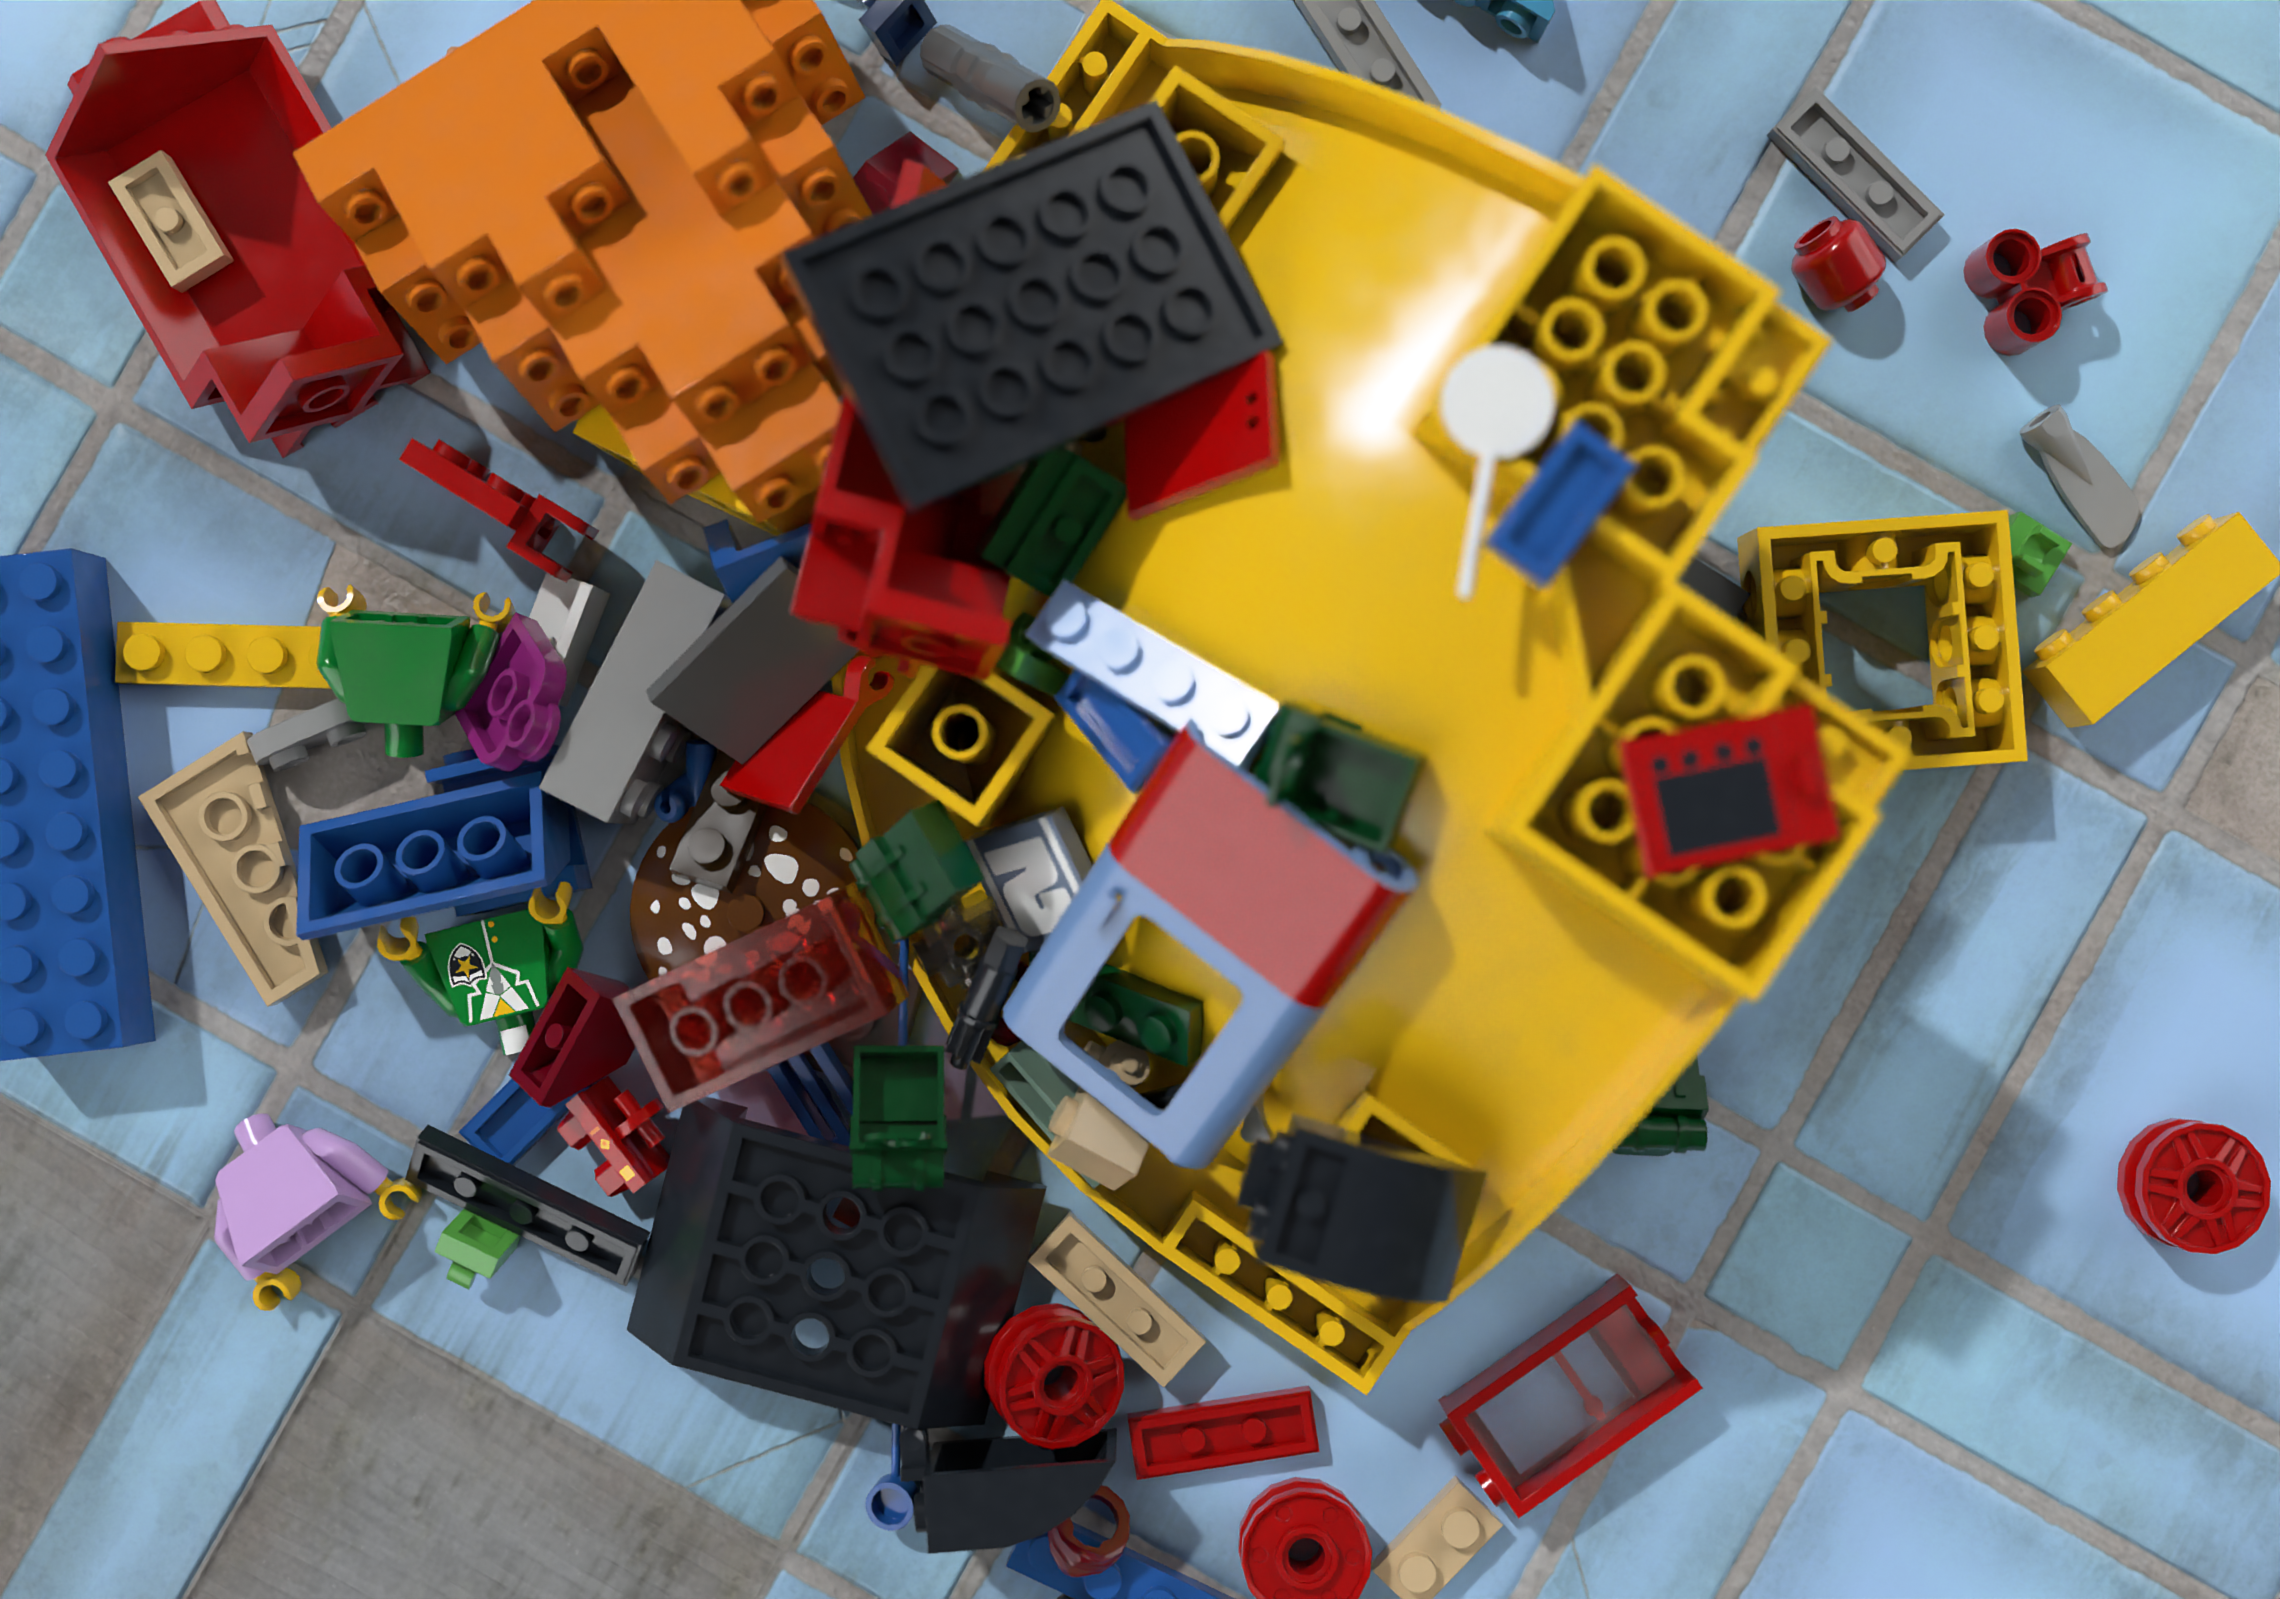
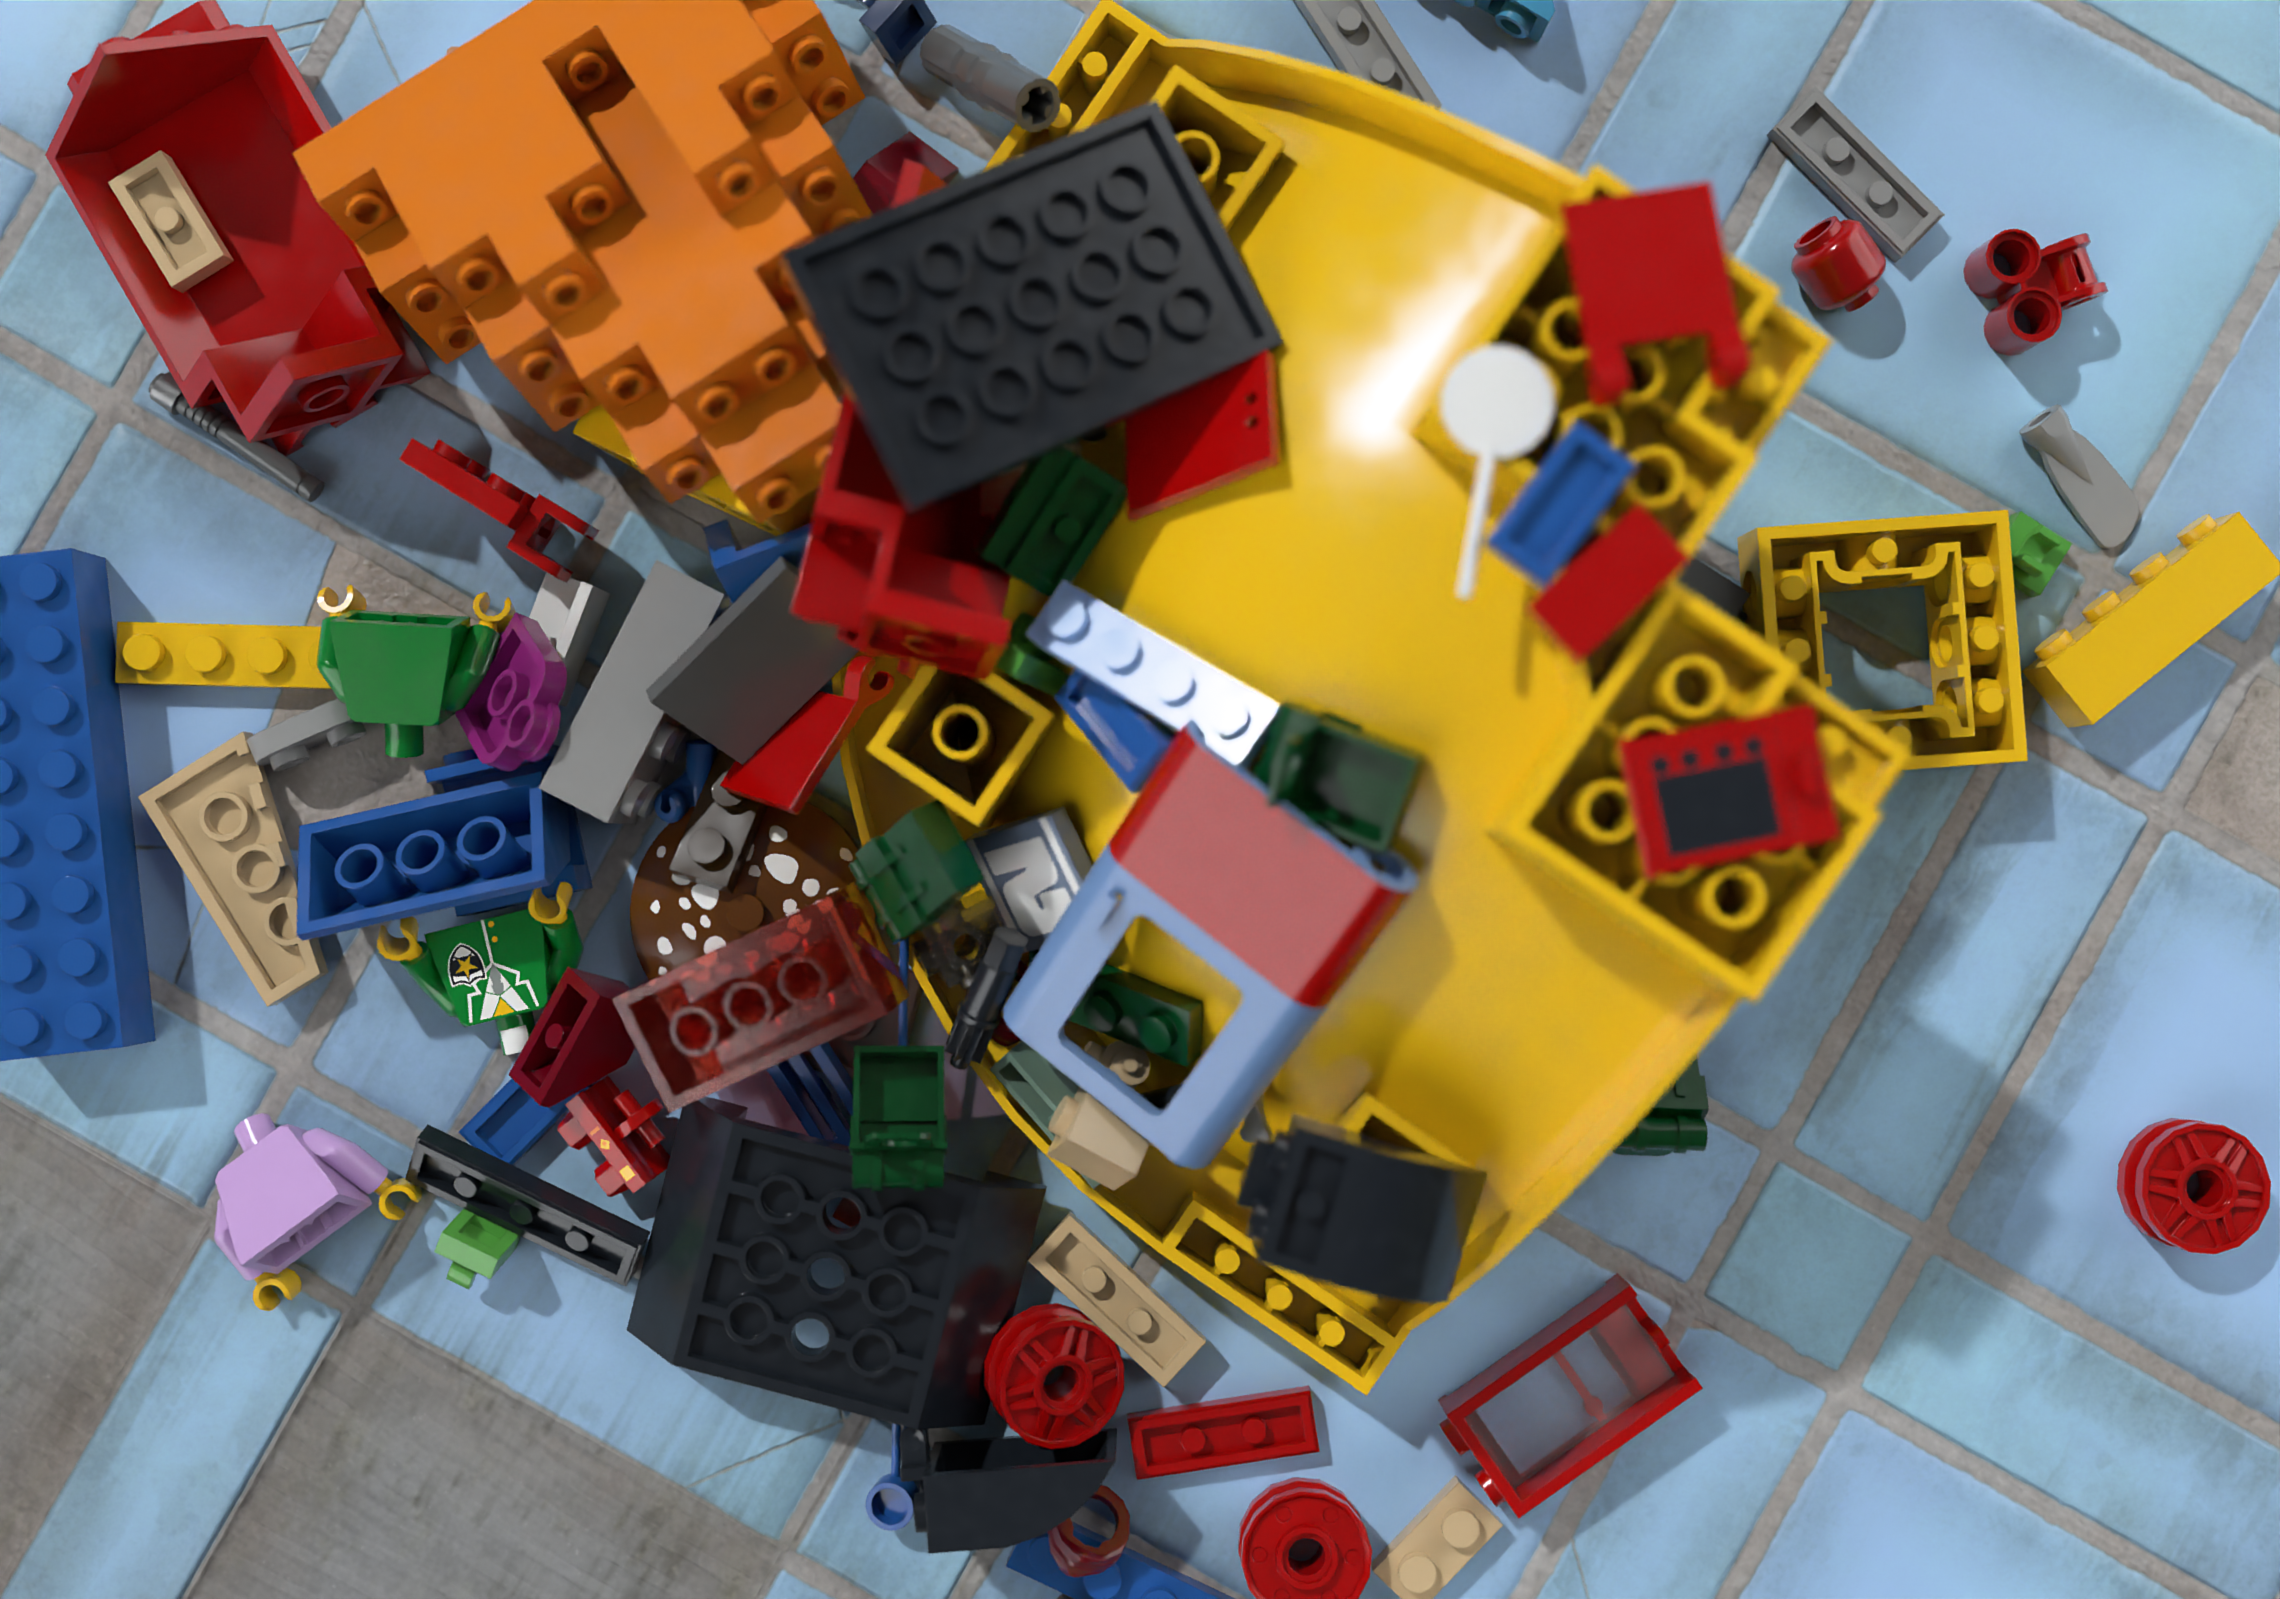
(168, 395): none -> dark grey piece
(1606, 583): none -> red tile
(1651, 274): none -> red flag

